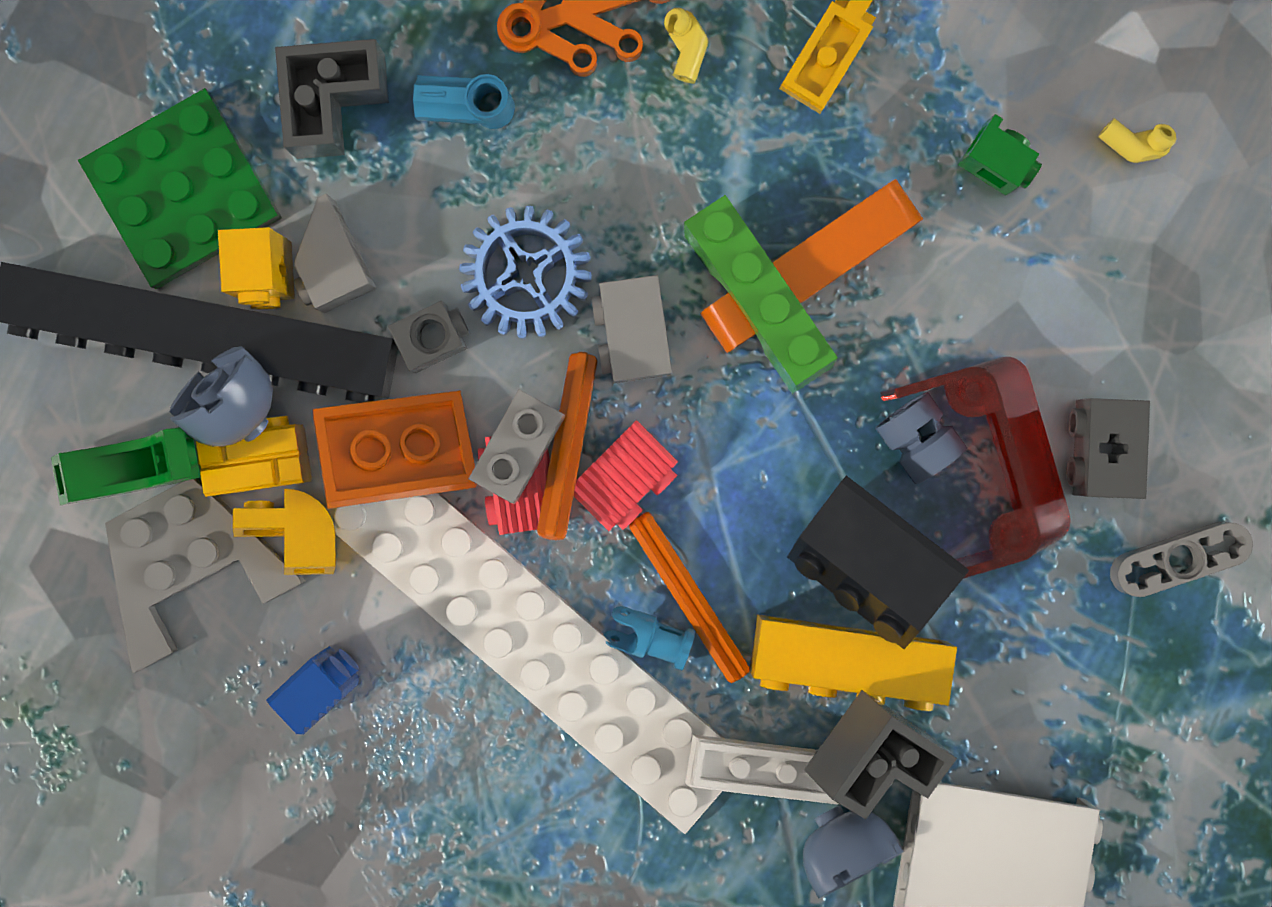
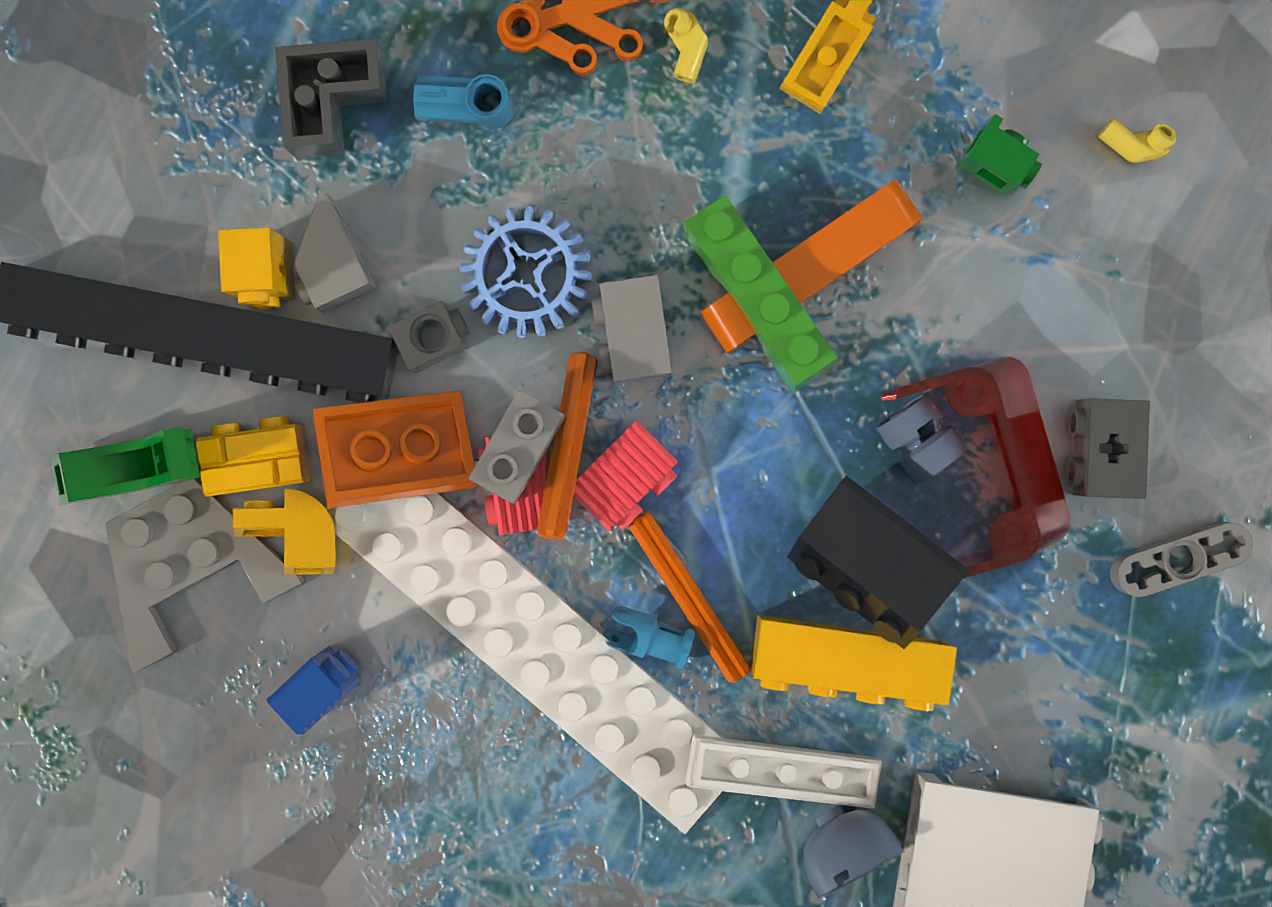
(177, 186): green plate -> none
(226, 402): sand blue cylinder -> none
(871, 751): dark grey brick -> none

